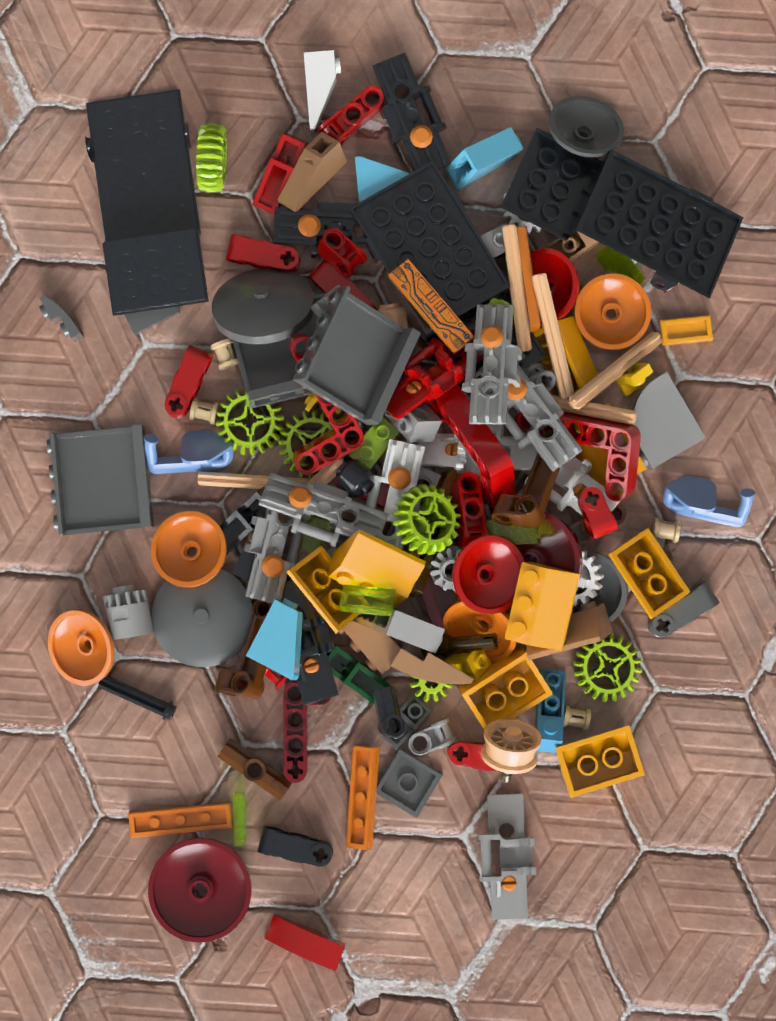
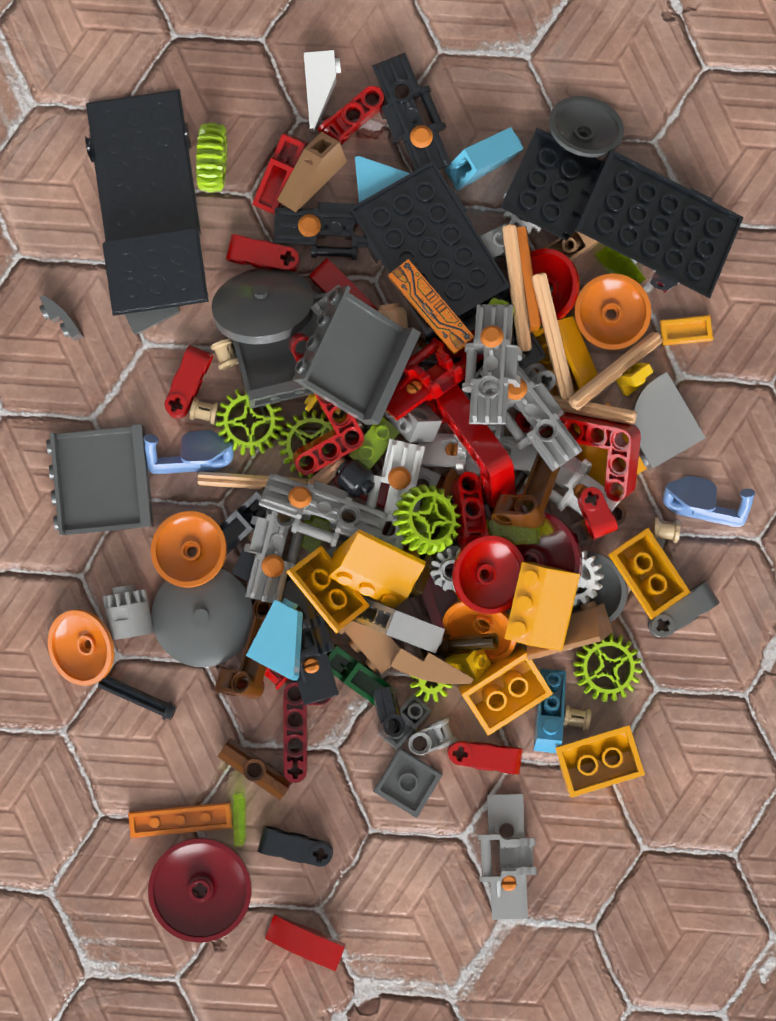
(342, 252): red piece -> none
(362, 797): orange tile -> none
(367, 600): clear neon green tile -> none
(510, 747): light nougat wheel -> none

